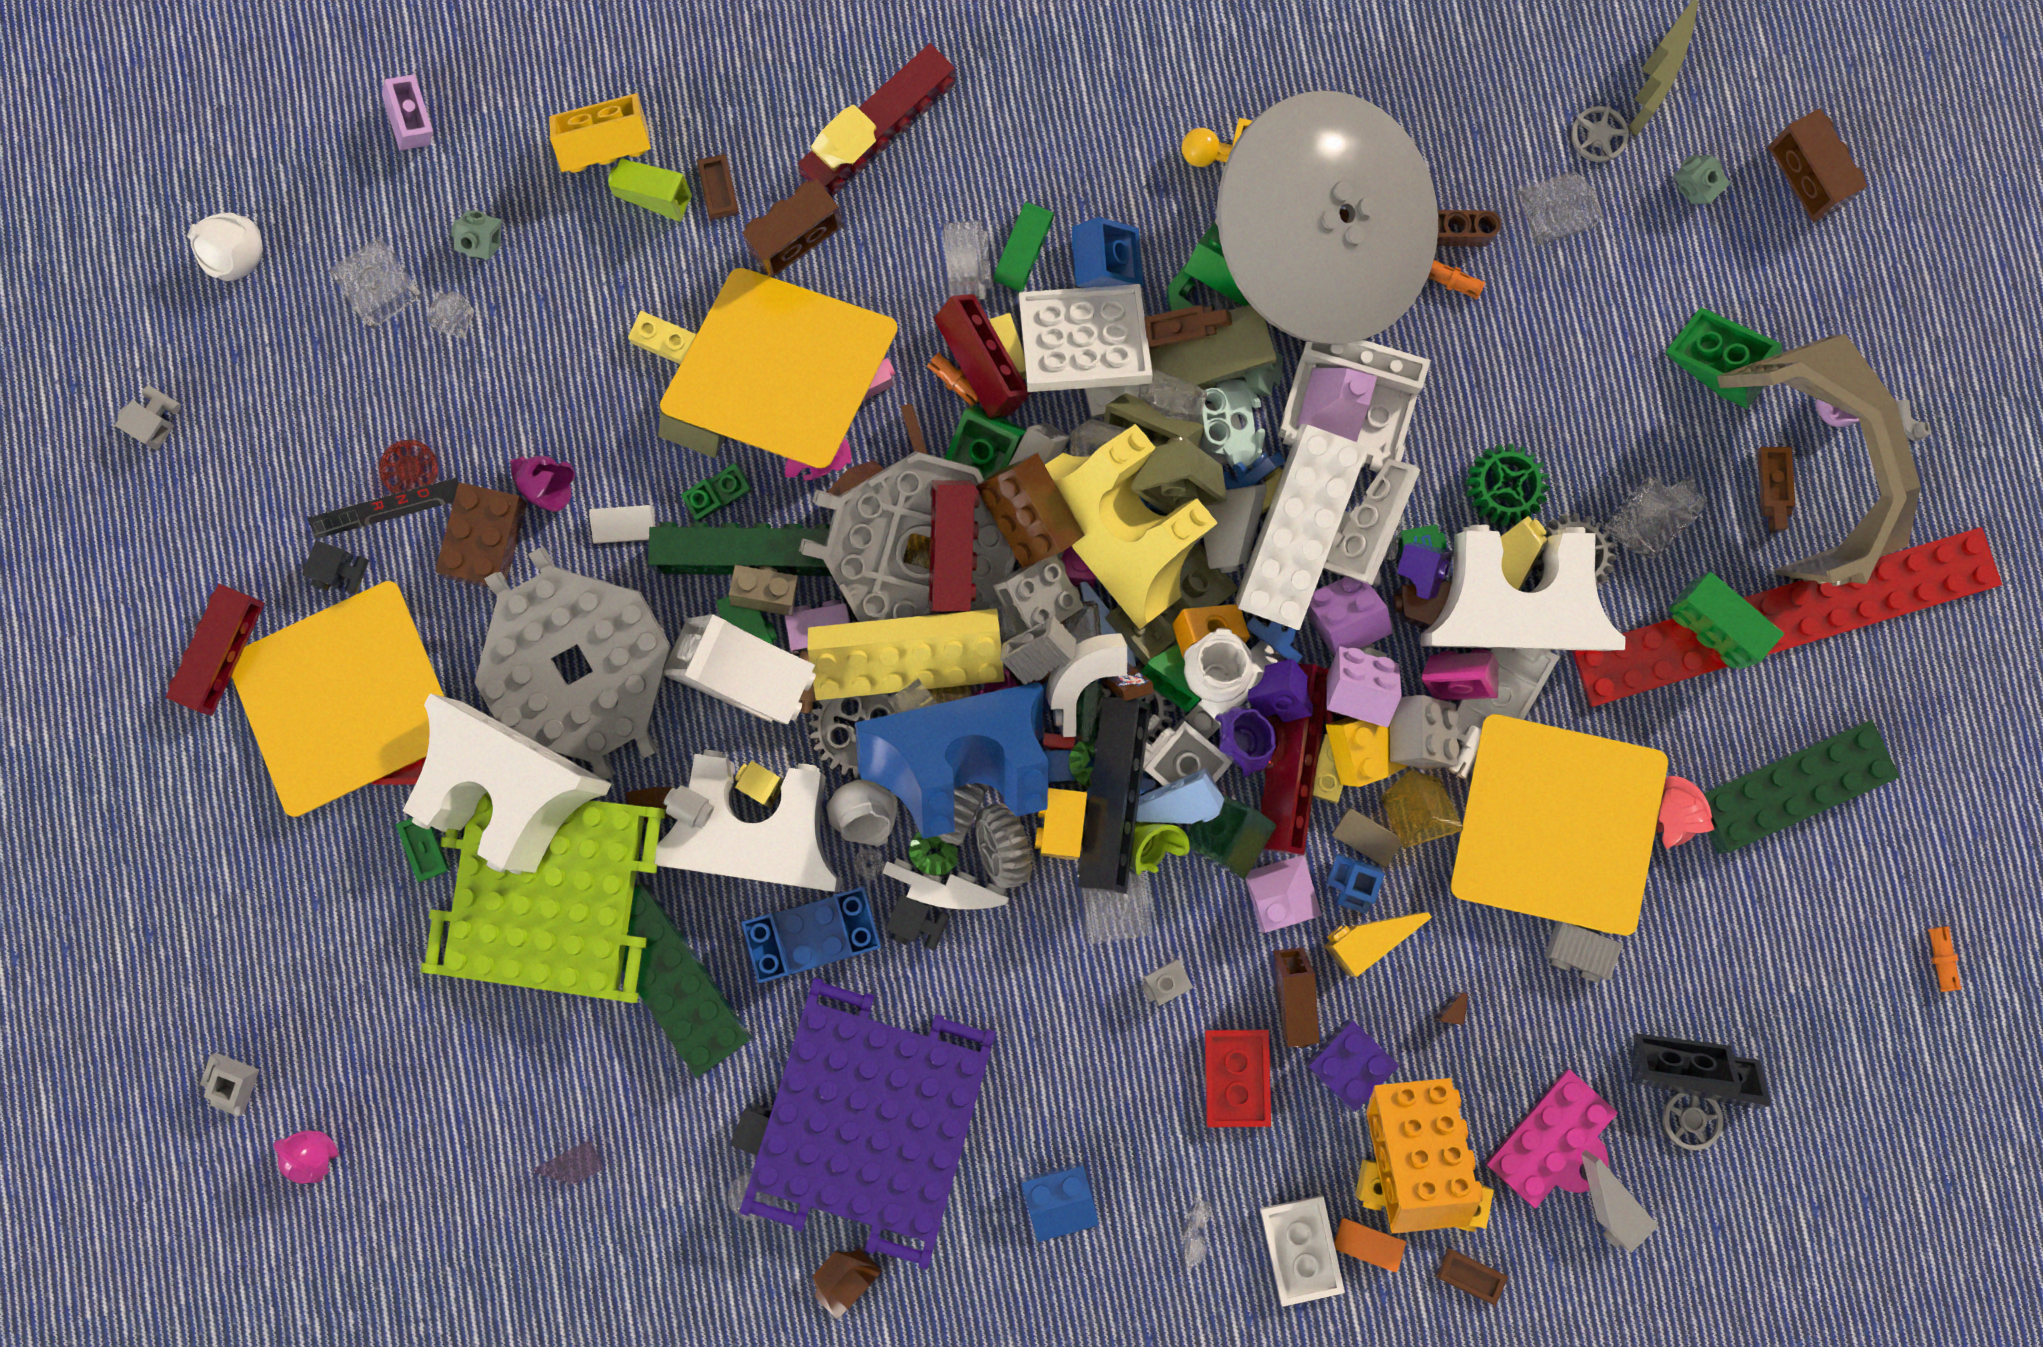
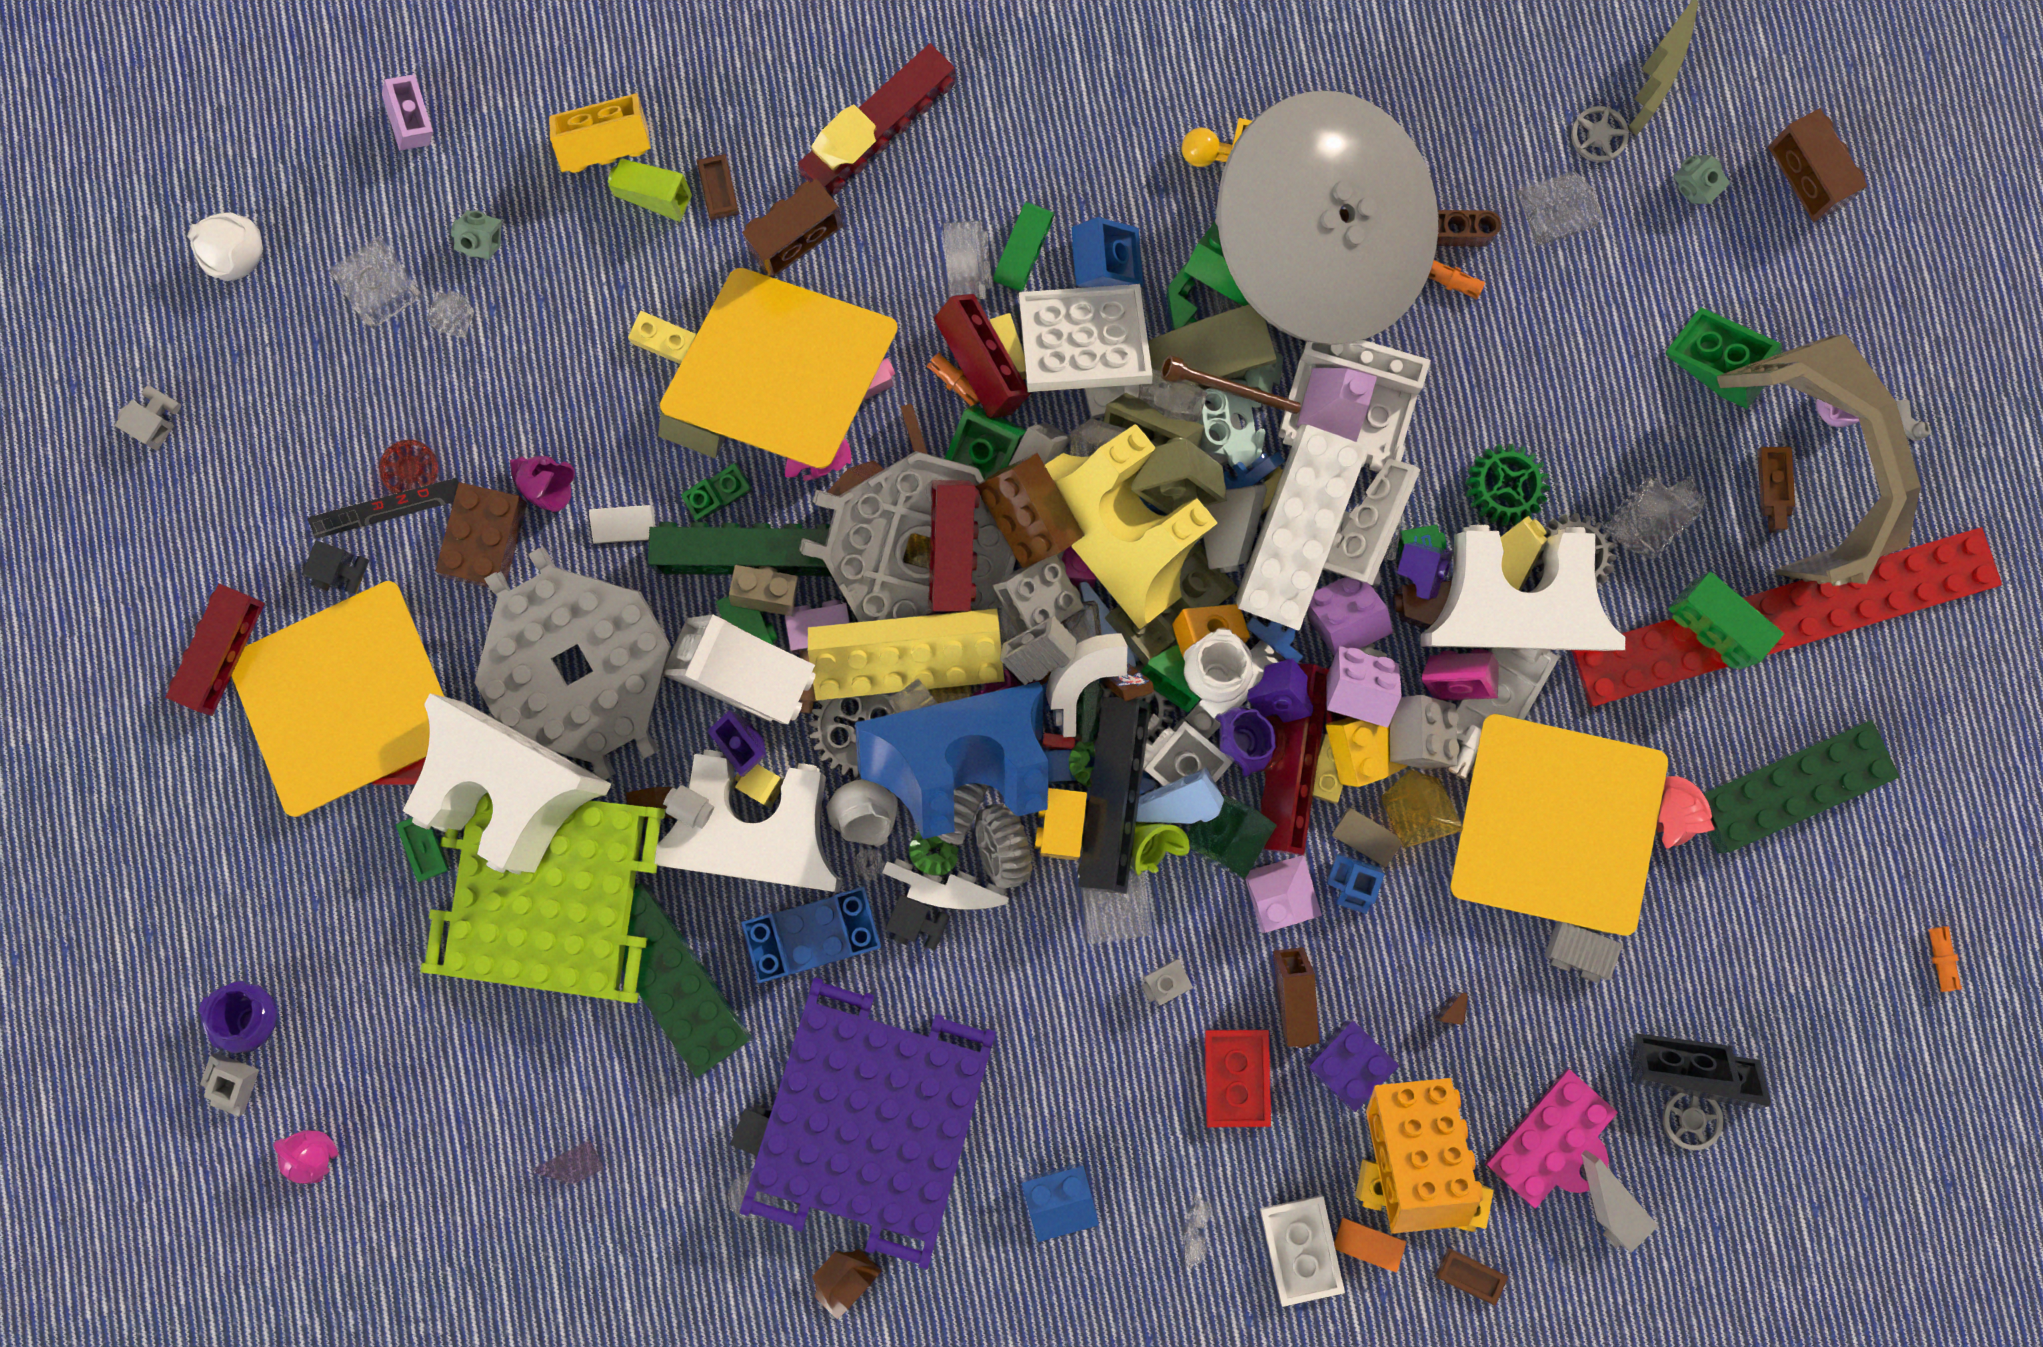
(225, 1013): none -> dark purple helmet
(738, 741): none -> dark purple slope
(1176, 370): none -> reddish brown piece
(1185, 325): reddish brown hinge -> none
(1364, 944): yellow slope -> none

